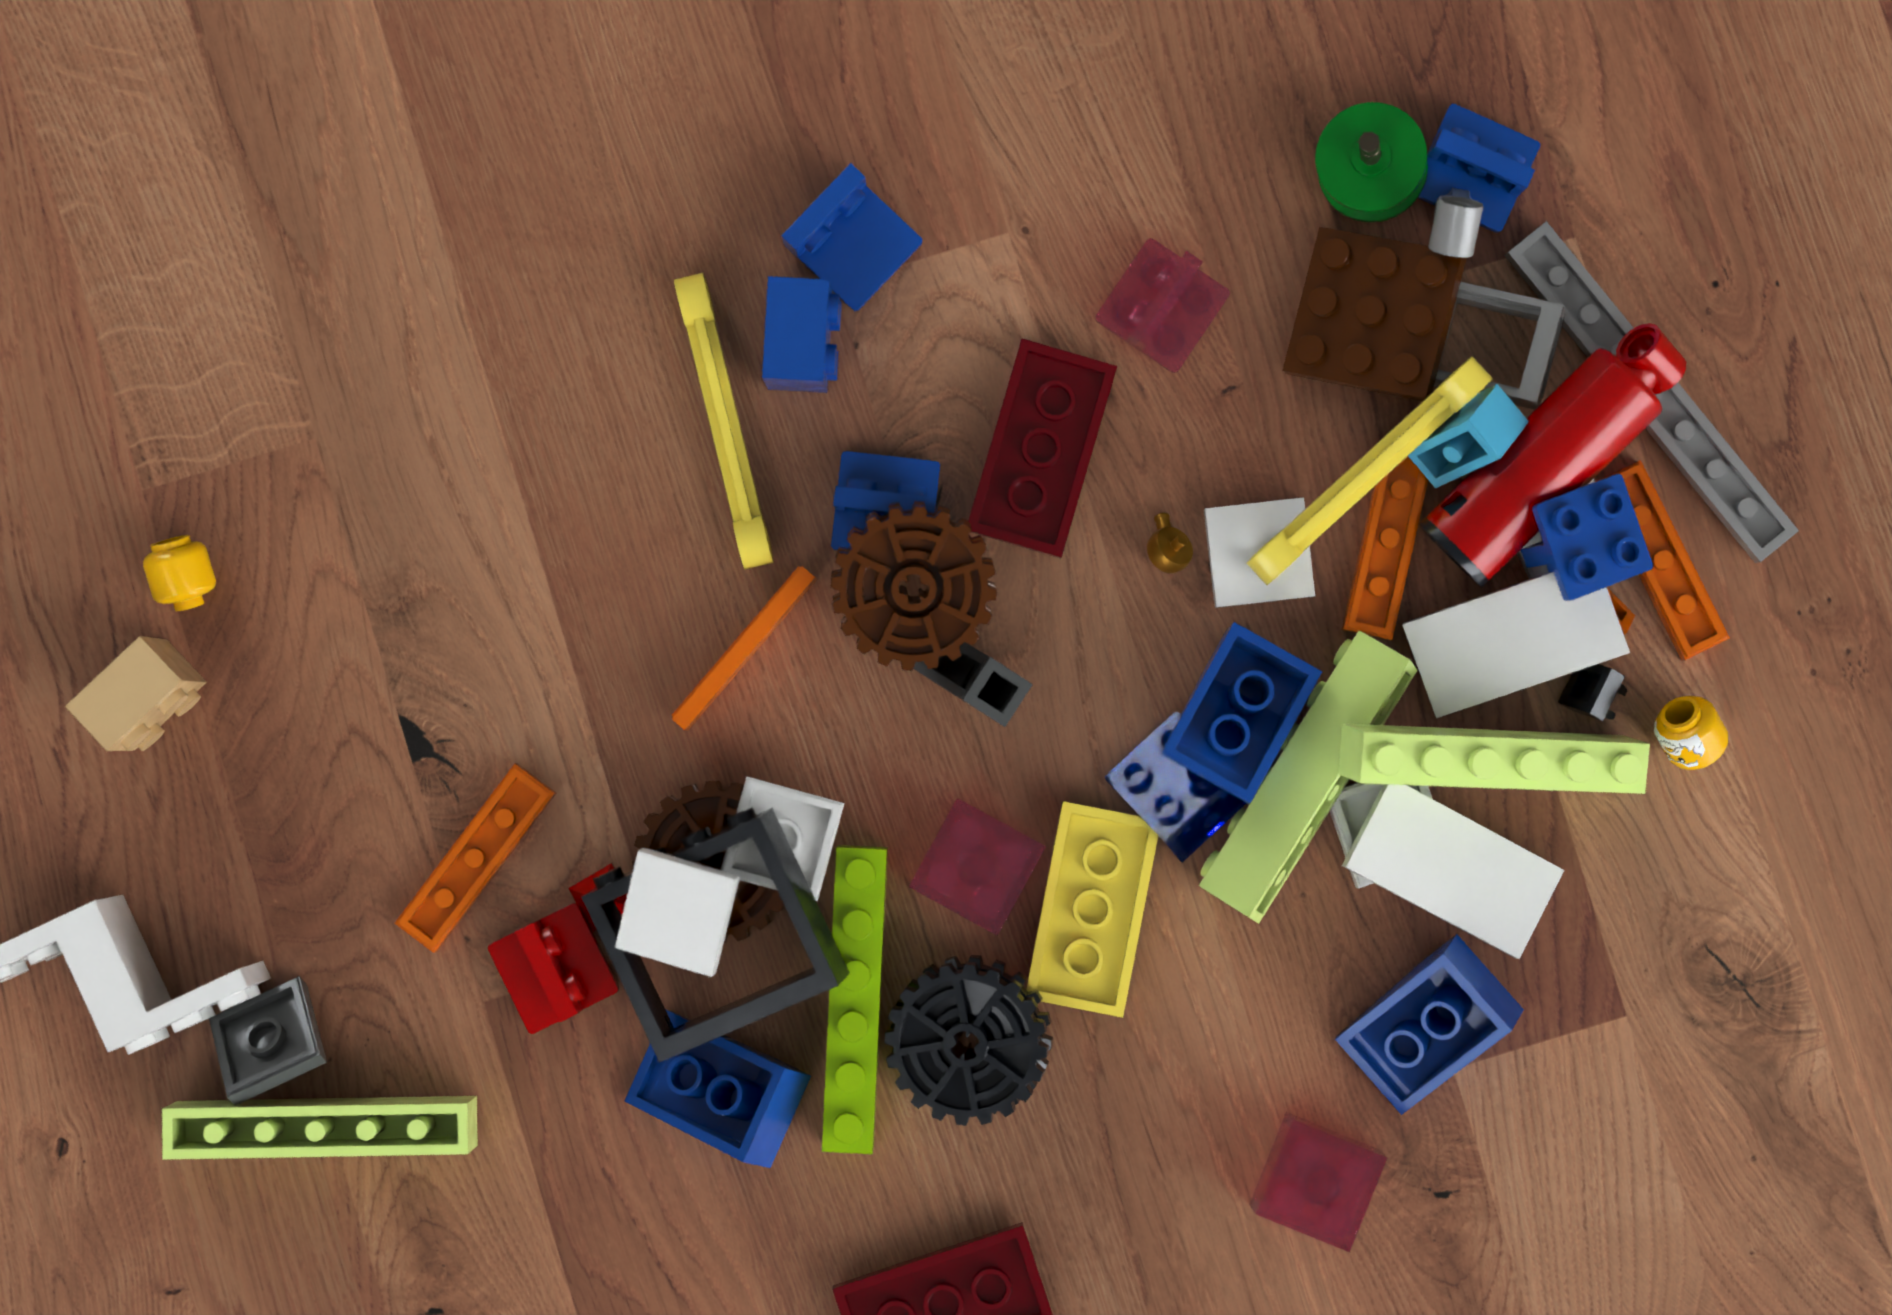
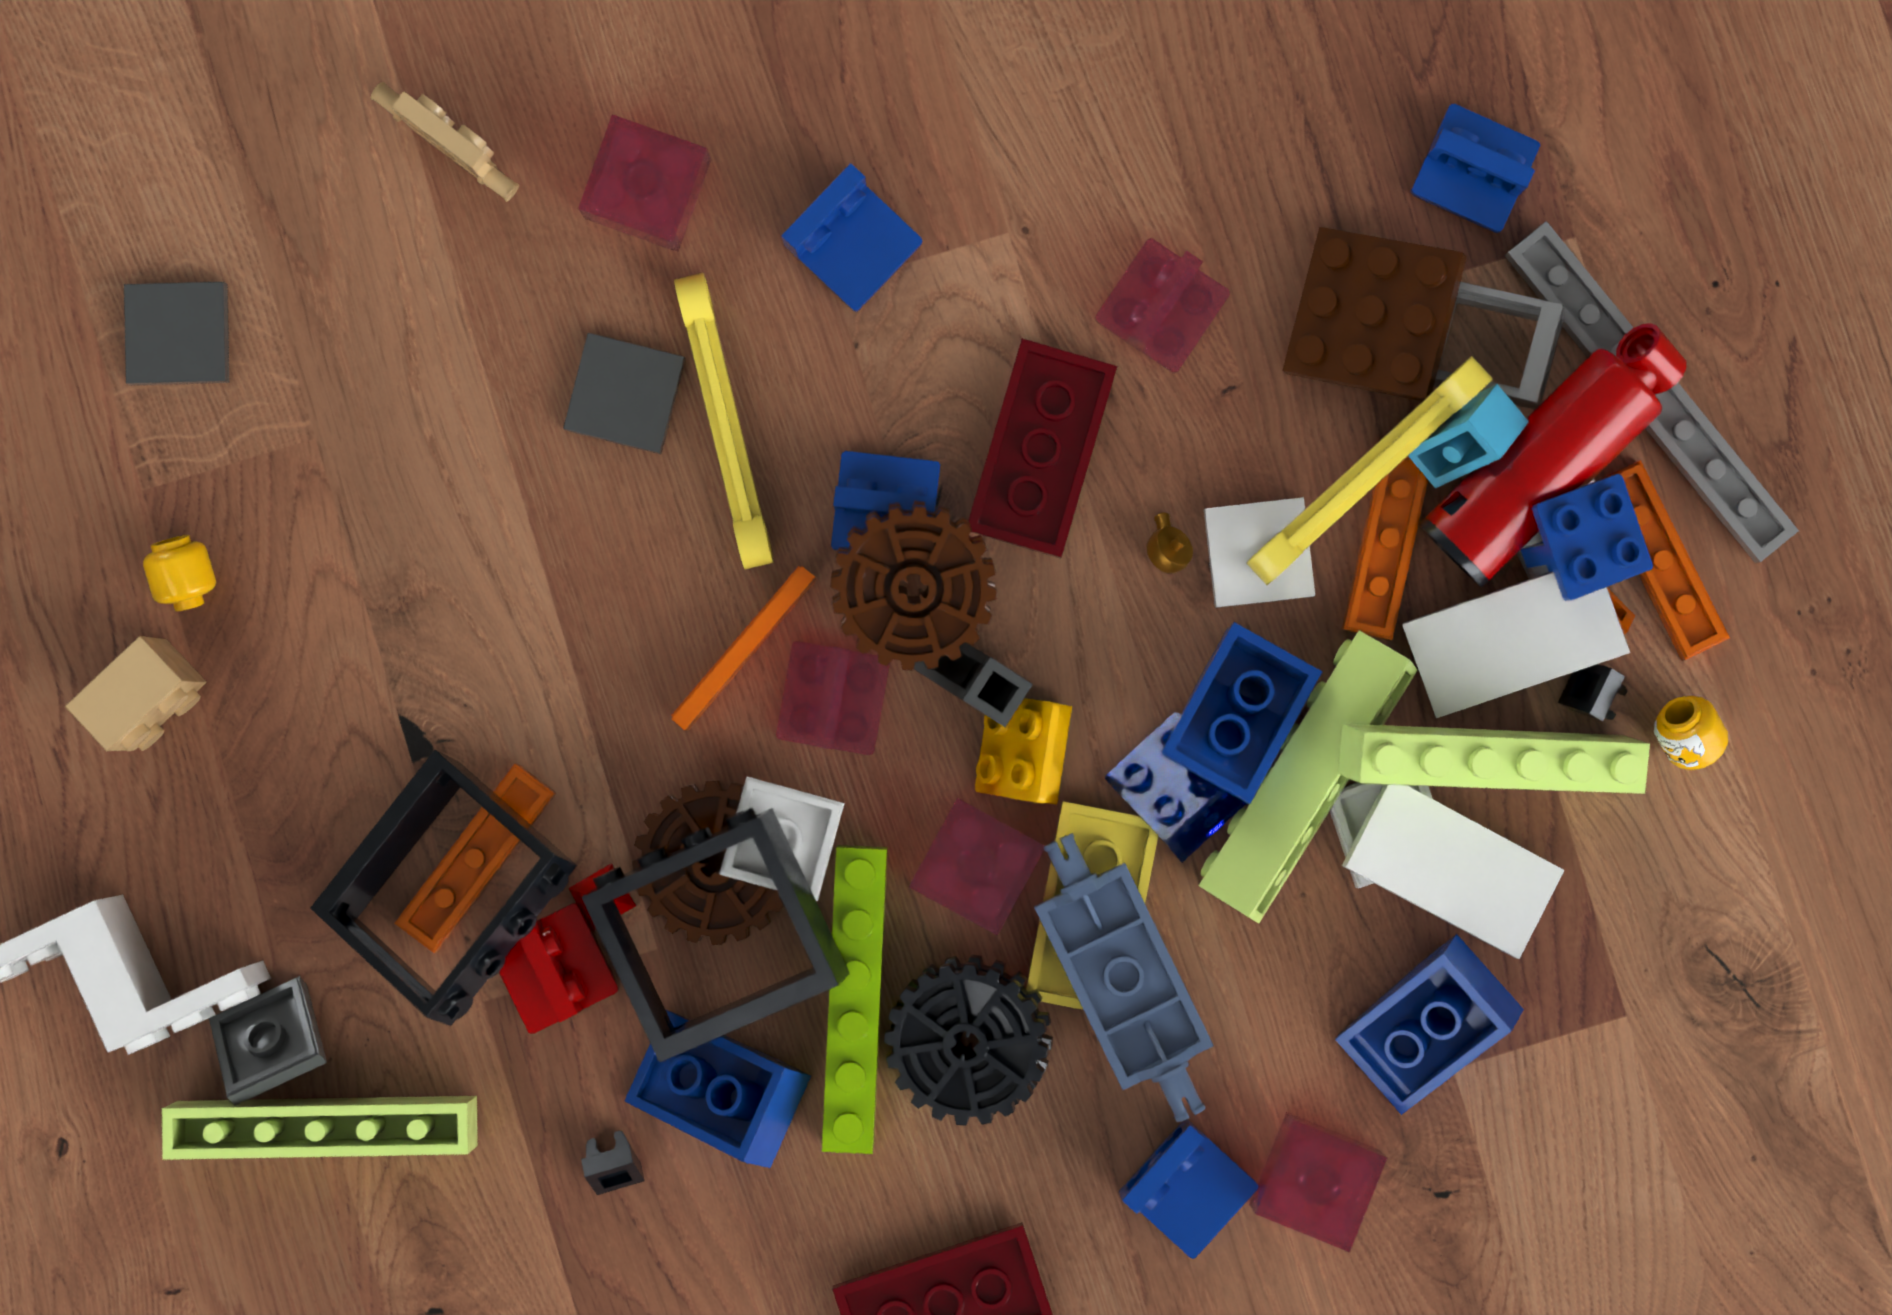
(176, 333): none -> dark grey tile
(389, 845): none -> black window
(435, 127): none -> tan plate
(611, 1168): none -> black tile
(624, 393): none -> dark grey tile
(645, 183): none -> clear pink brick
(677, 912): white tile -> none
(799, 334): blue brick -> none
(832, 698): none -> clear pink bracket
(1026, 755): none -> yellow bracket
(1124, 977): none -> sand blue plate
(1188, 1189): none -> blue bracket
(1371, 162): green wheel -> none
(1455, 224): light grey piece -> none

